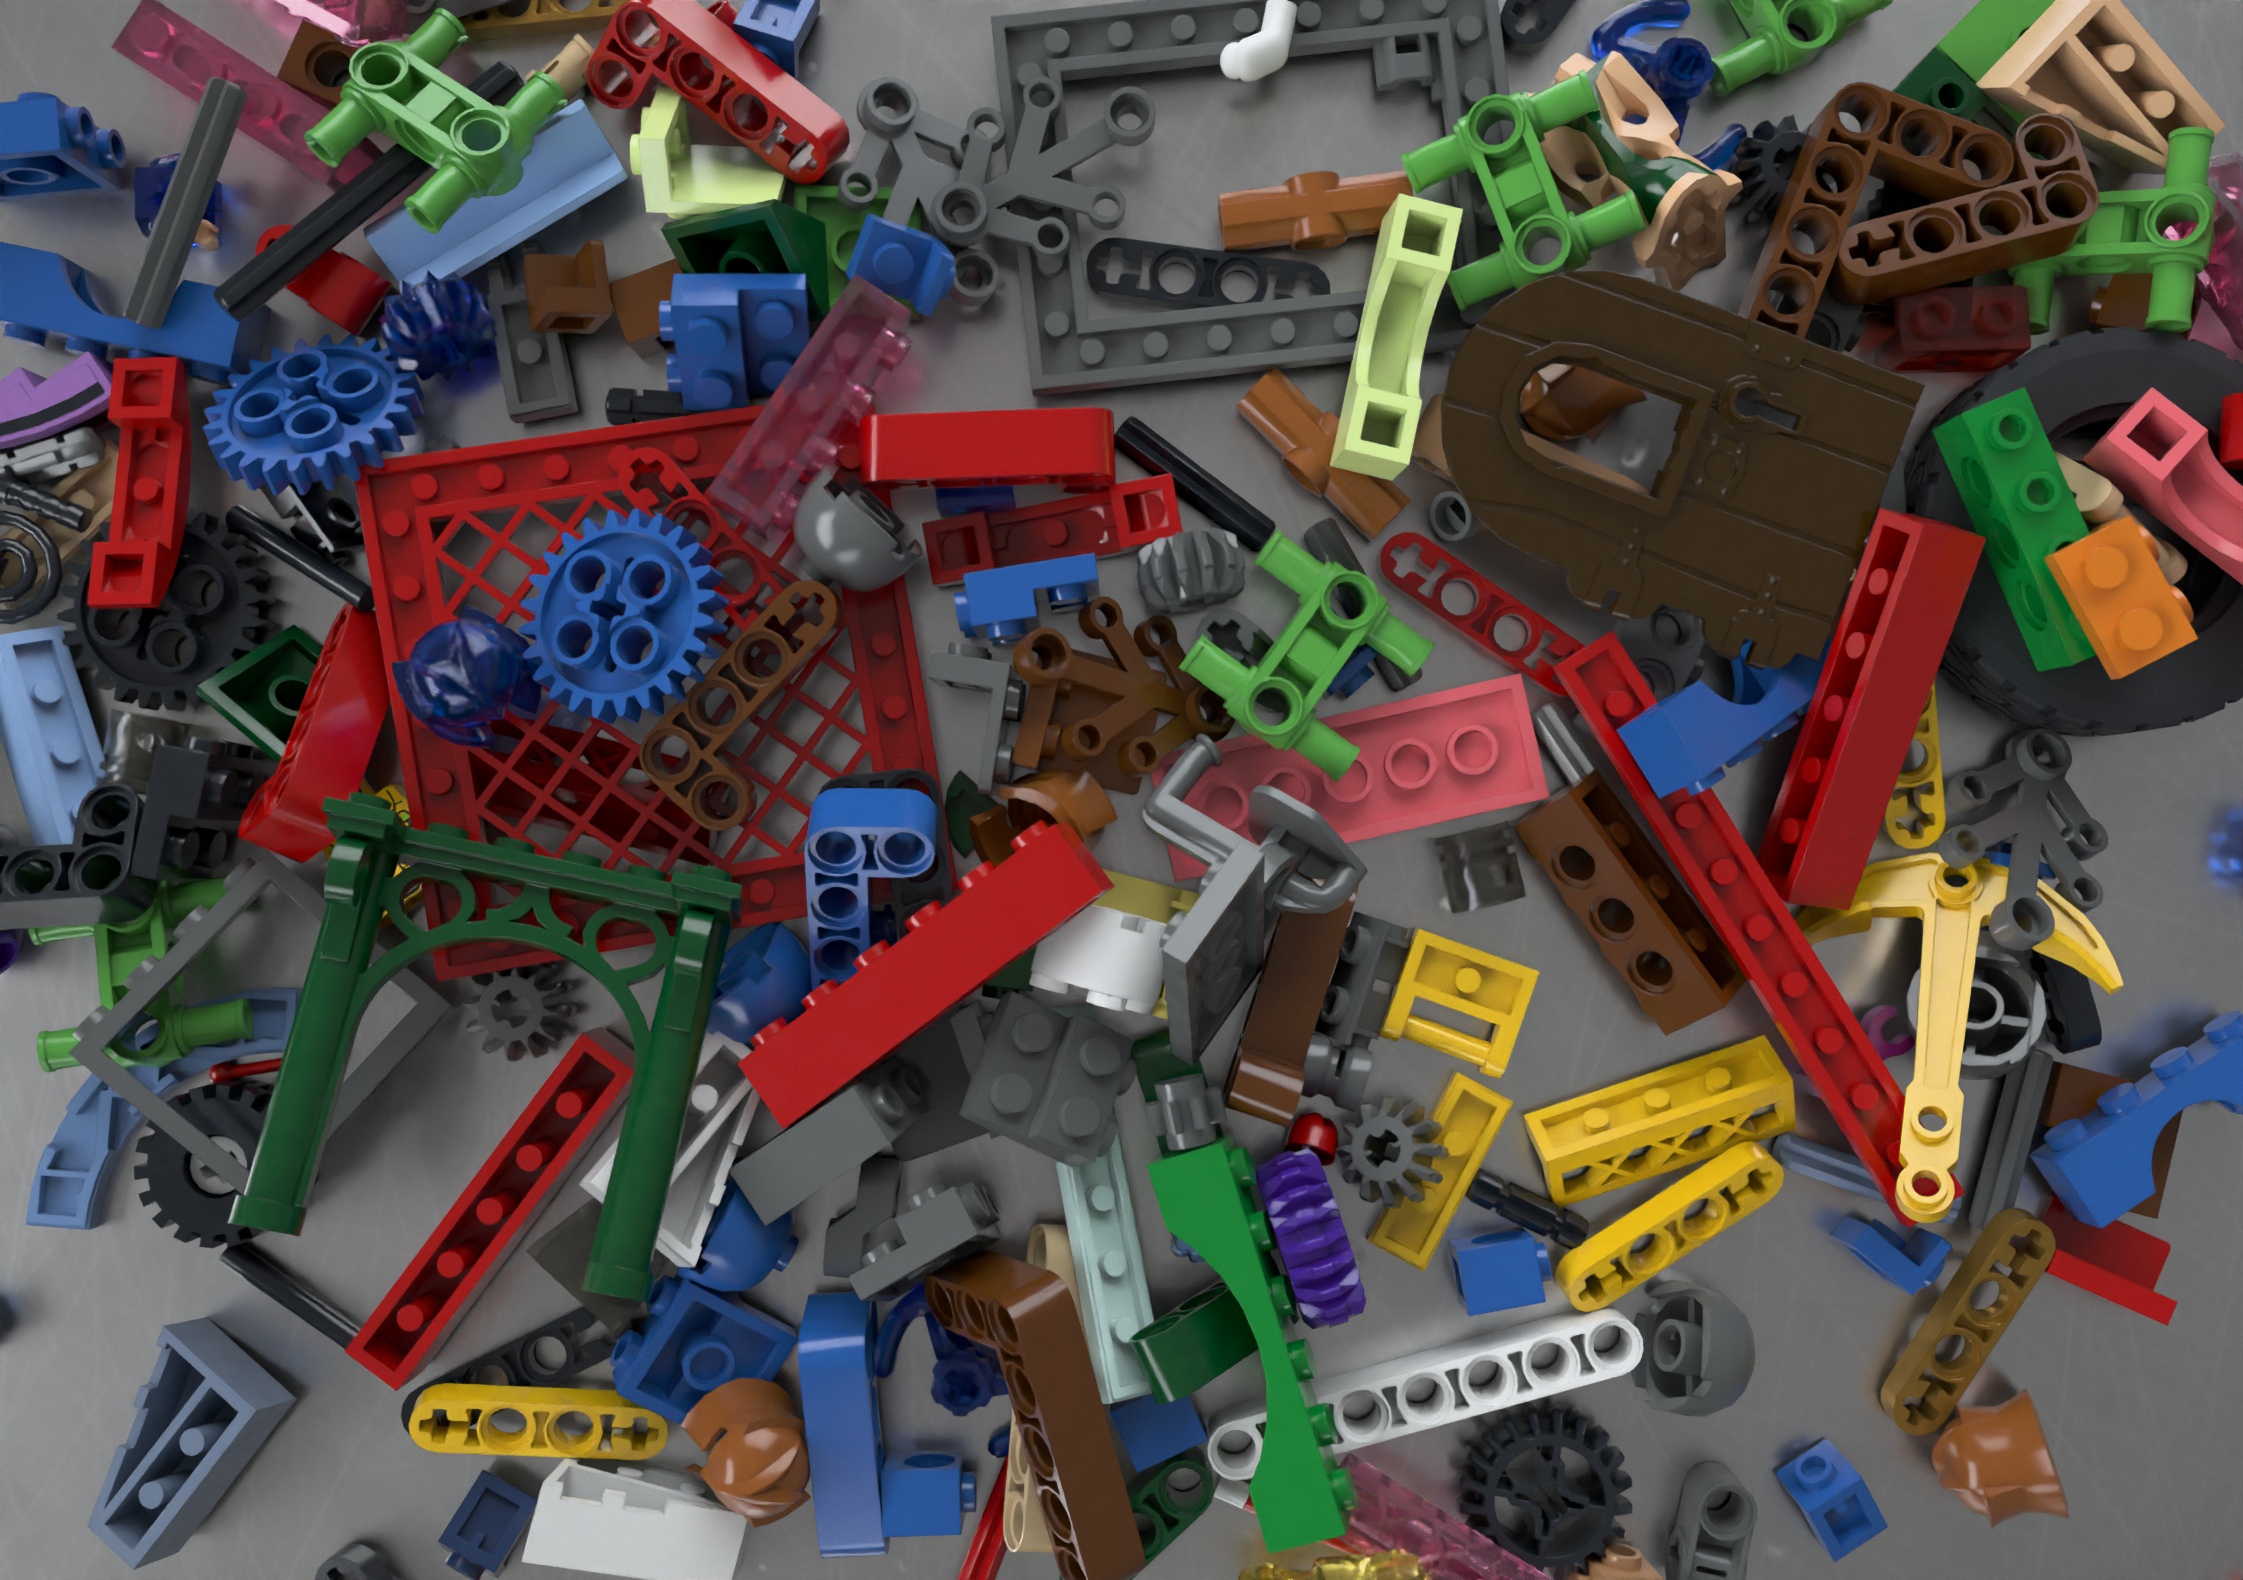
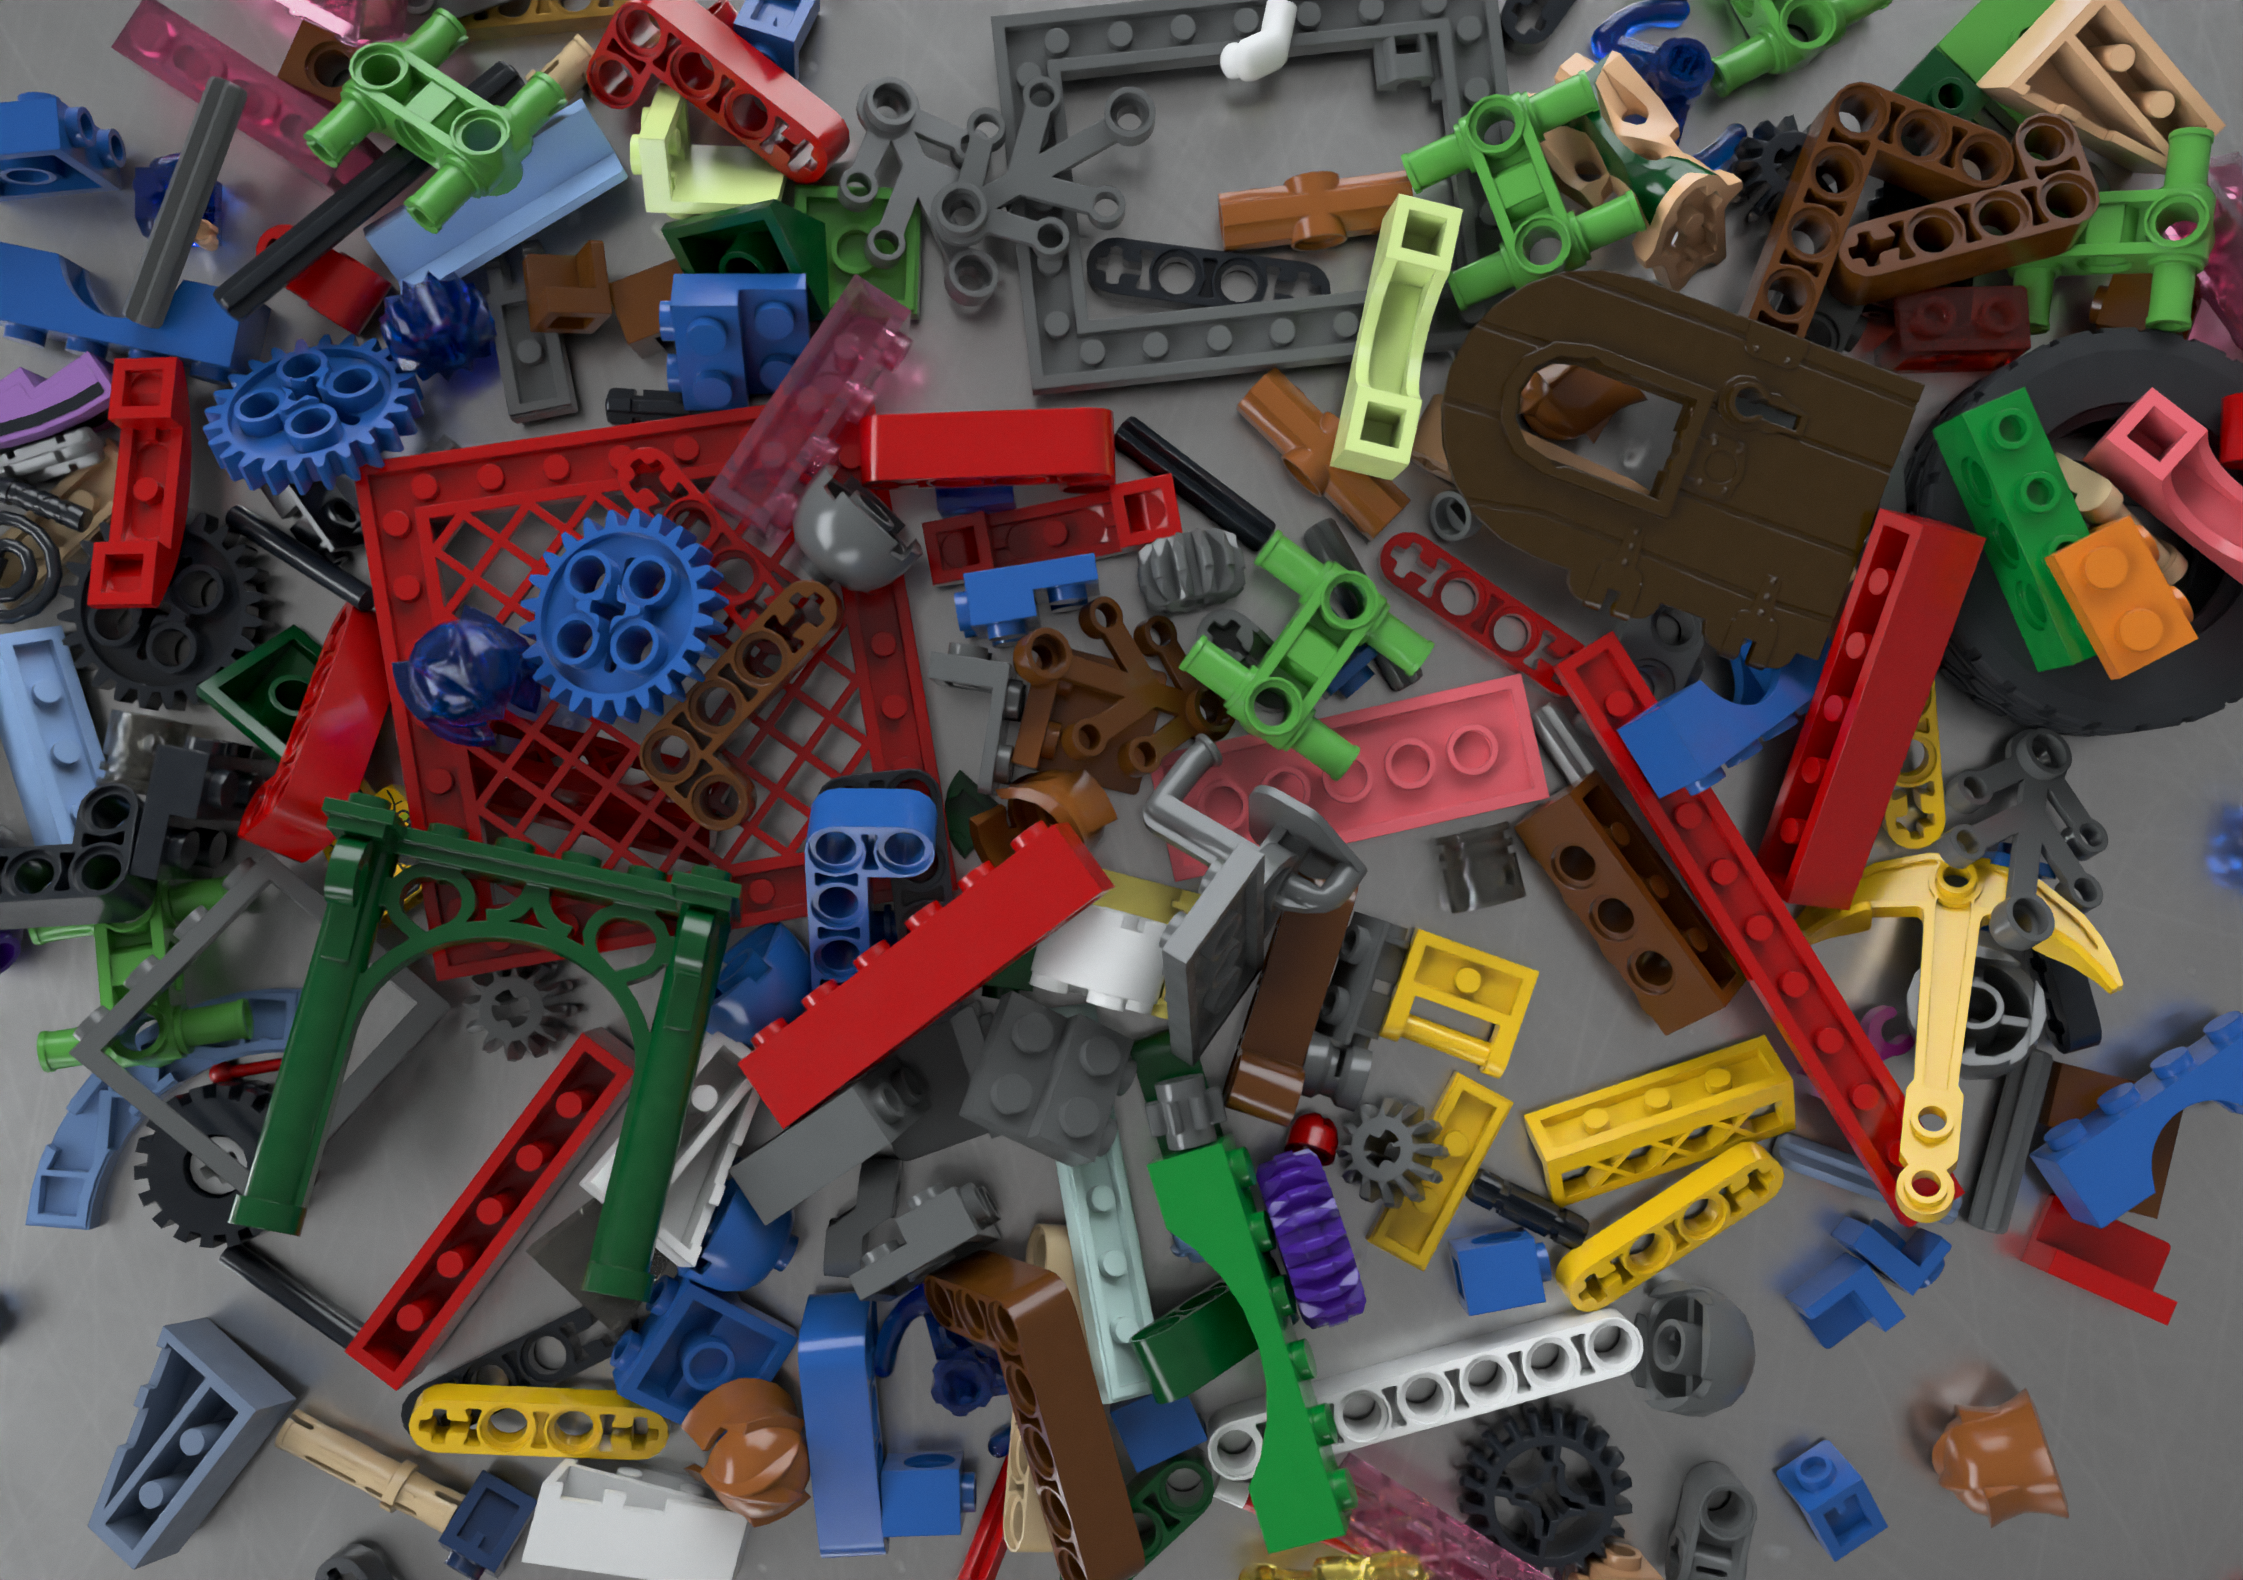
(393, 1483): none -> tan pin
(903, 263): blue bracket -> none
(1842, 1300): none -> blue panel
(1978, 1327): pearl gold beam -> none

